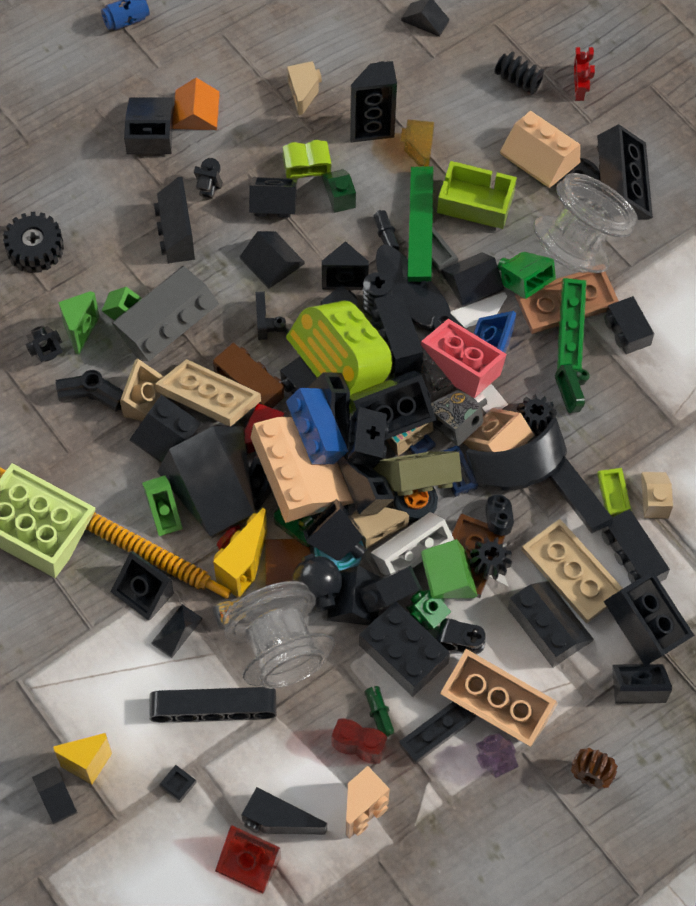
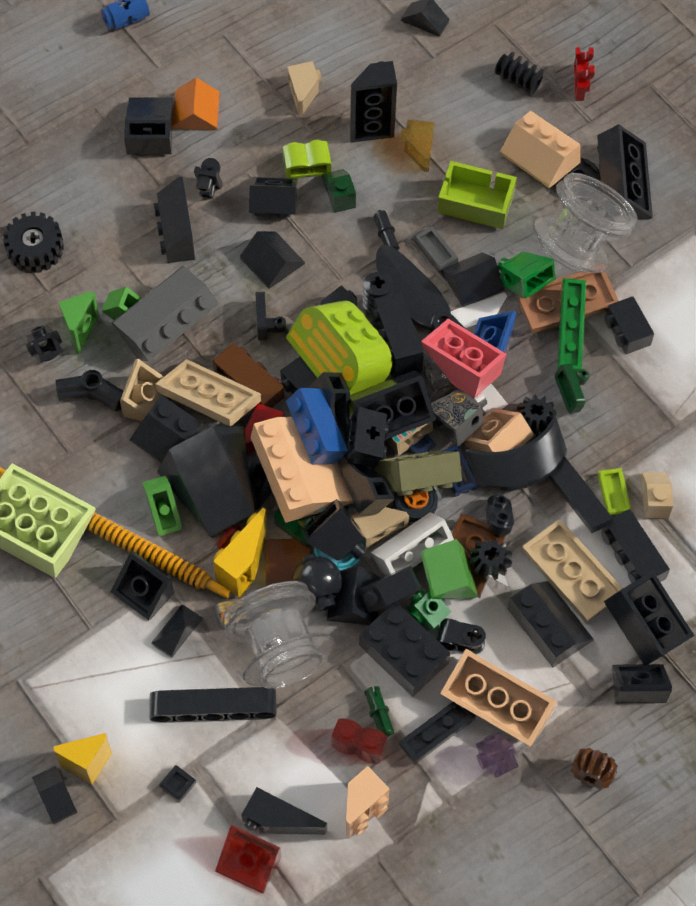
(344, 268): black slope -> none
(420, 224): green tile -> none

